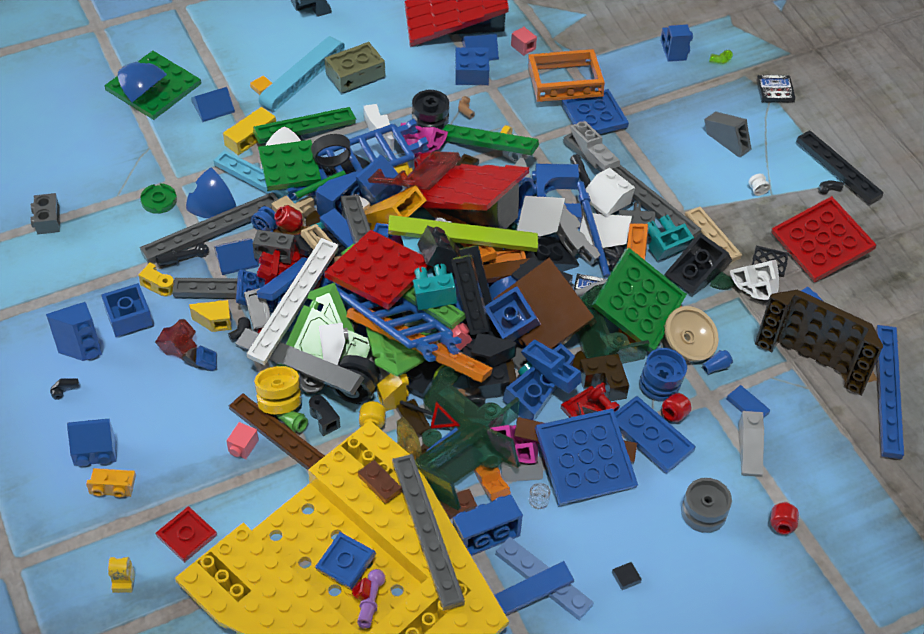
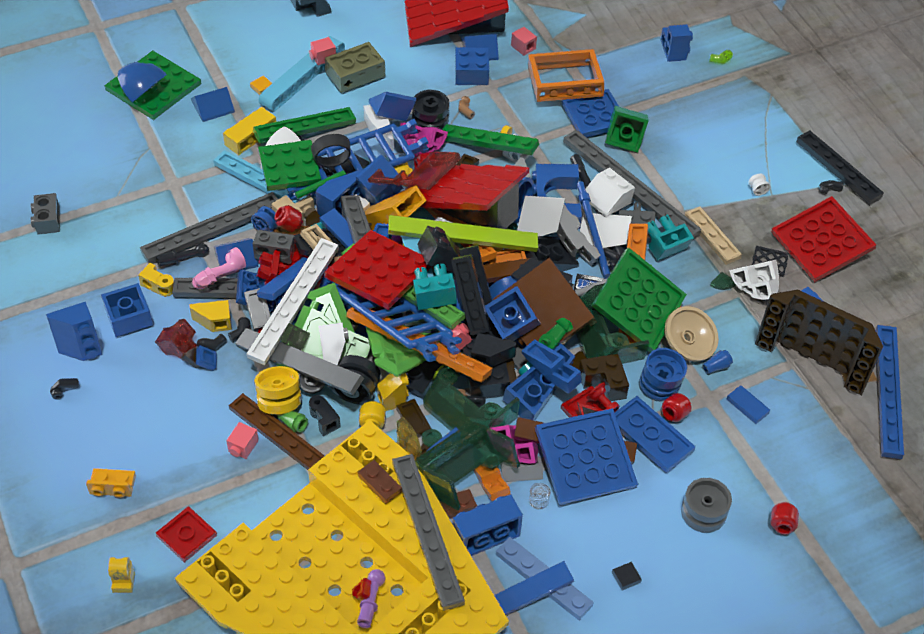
(91, 442): blue slope -> none
(158, 198): green tile -> none
(210, 196): blue brick -> none
(212, 344): none -> black arm
(234, 262): none -> bright pink piece
(295, 336): none -> clear smoke slope
(321, 49): none -> coral brick
(345, 560): blue plate -> none
(392, 105): none -> blue slope
(441, 416): piece -> none
(556, 333): none -> green piece
(592, 146): light grey slope -> none
(626, 129): none -> green slope
(698, 264): black slope -> none
(729, 131): dark grey slope -> none
(751, 443): light grey slope -> none
(775, 88): tile -> none

